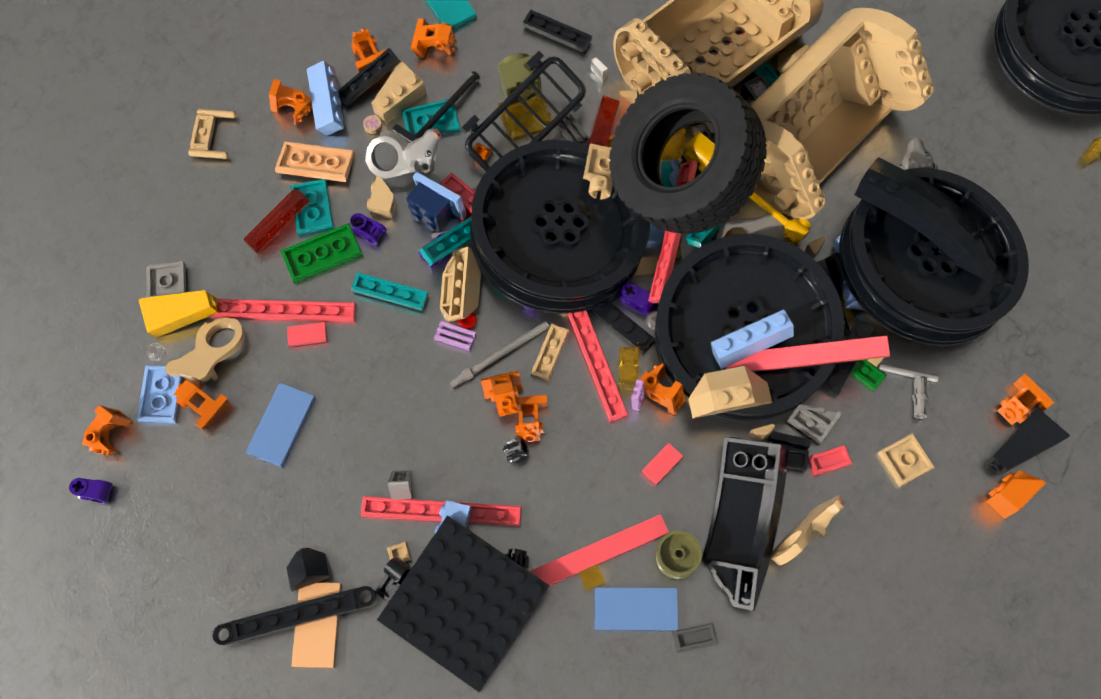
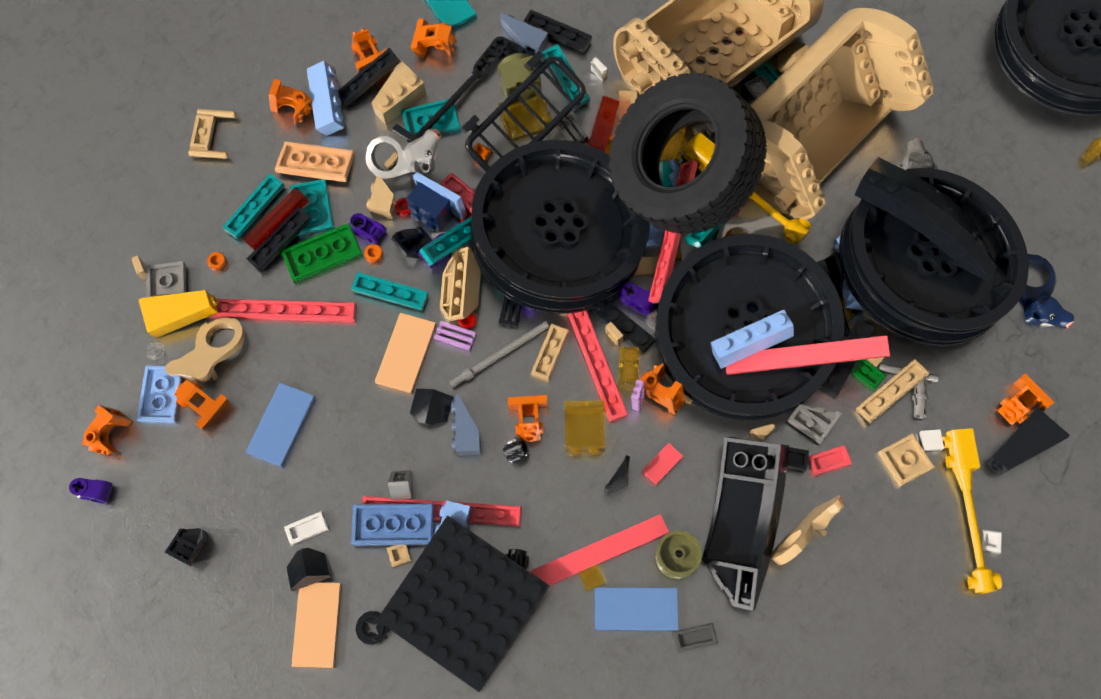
(140, 267): none -> tan tile
(187, 545): none -> black slope
(217, 261): none -> orange tile
(253, 206): none -> teal plate
(279, 239): none -> black plate
(294, 615): black plate -> none
(306, 528): none -> white tile
(307, 334): coral tile -> none
(362, 628): none -> black gear
(372, 124): tan tile -> none
(373, 253): none -> orange tile
(391, 162): none -> tan tile
(392, 524): none -> medium blue tile
(395, 572): black plate -> none
(402, 207): none -> red tile
(405, 353): none -> light nougat tile
(411, 241): none -> black slope
(431, 406): none -> black slope
(467, 434): none -> sand blue slope
(503, 51): none -> black beam
(503, 390): orange tile -> none
(508, 322): none -> black tile
(524, 34): none -> sand blue slope
(566, 84): none -> teal plate
(584, 427): none -> clear yellow panel
(598, 171): tan plate -> none
(614, 334): none -> tan tile
(620, 478): none -> black slope
(728, 391): tan wedge -> none
(793, 441): black tile -> none
(814, 247): tan slope -> none
(892, 391): none -> tan tile
(931, 440): none -> white tile
(964, 461): none -> yellow bar
(991, 541): none -> white tile
(1014, 492): orange slope -> none
(1038, 303): none -> dark blue animal

